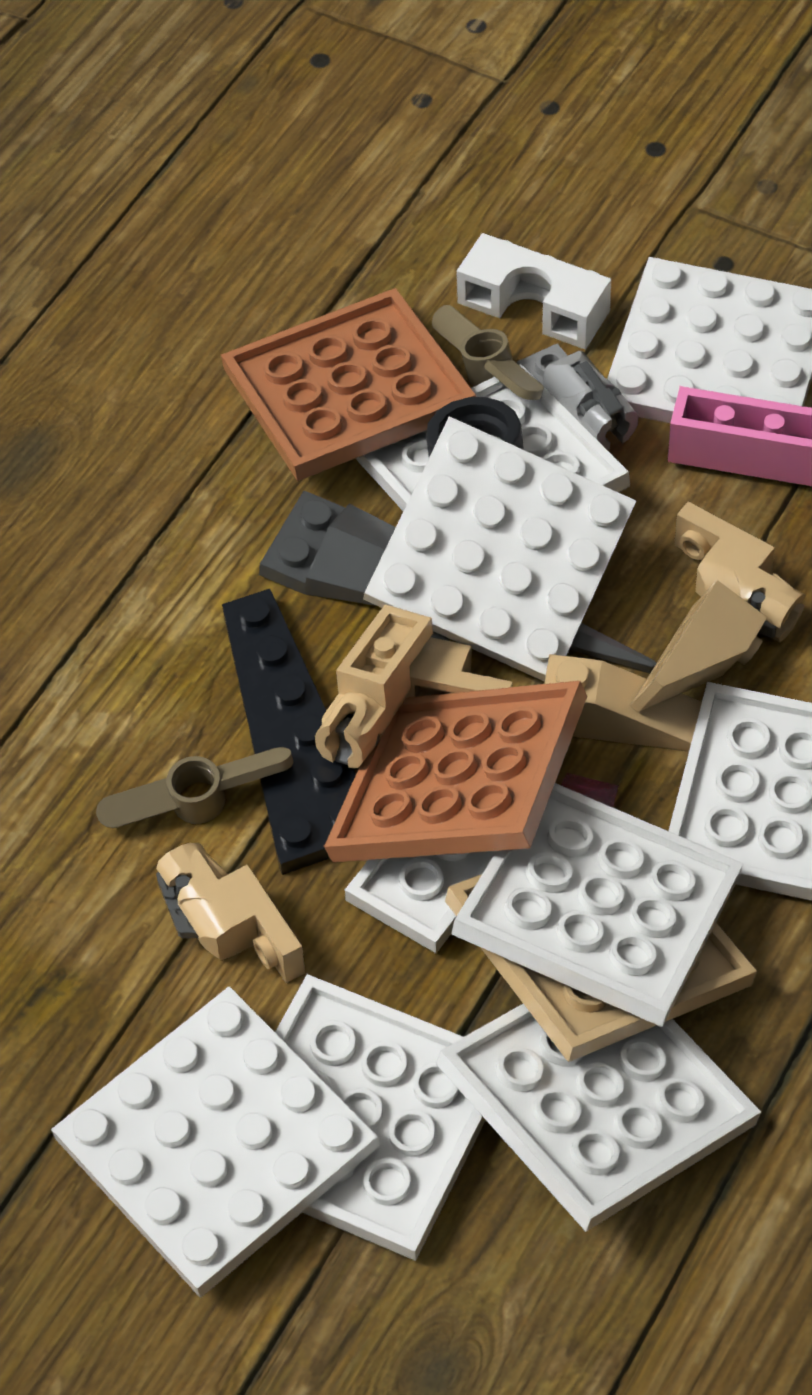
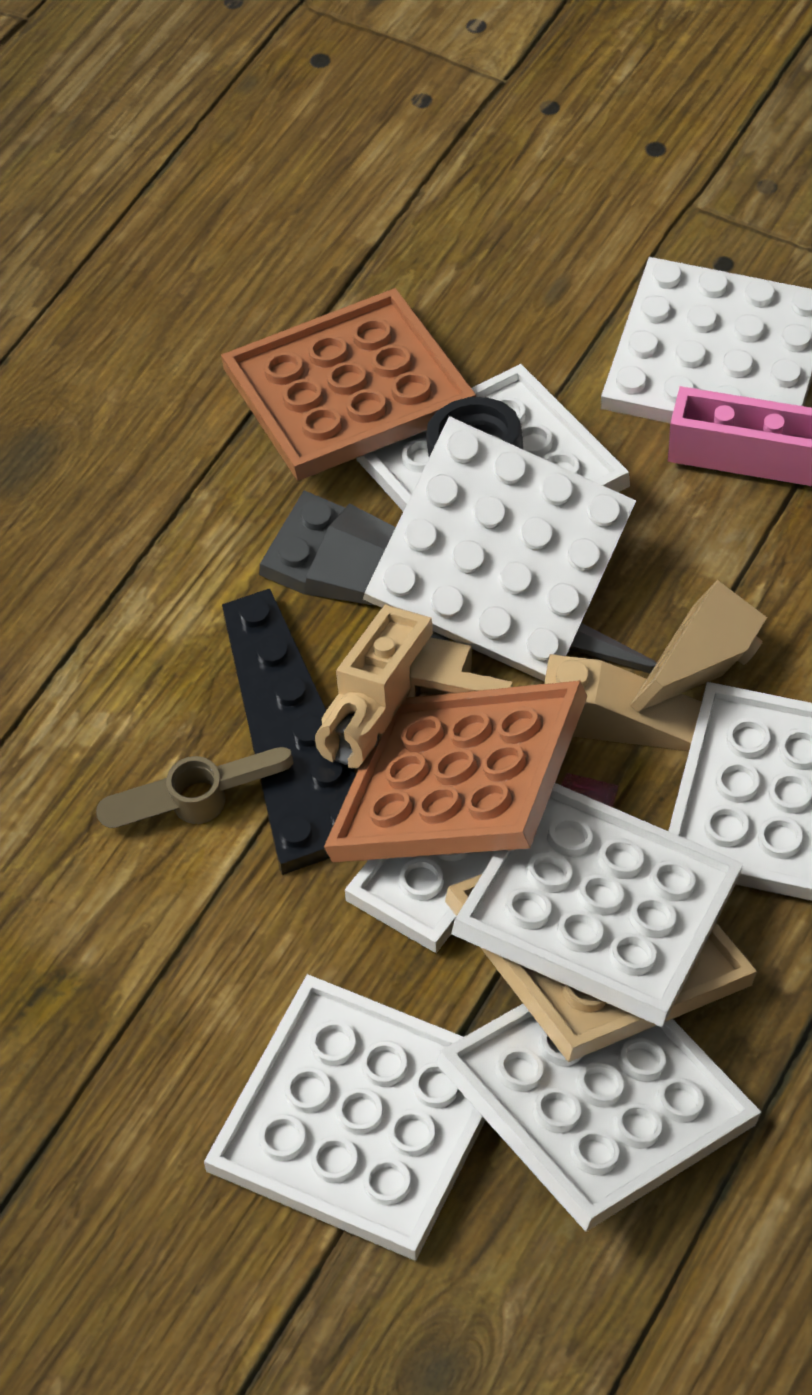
(215, 1140): white plate -> none
(226, 910): tan plate -> none
(485, 353): dark tan piece -> none
(503, 273): white arch -> none
(583, 392): light grey plate -> none
(741, 565): tan plate -> none

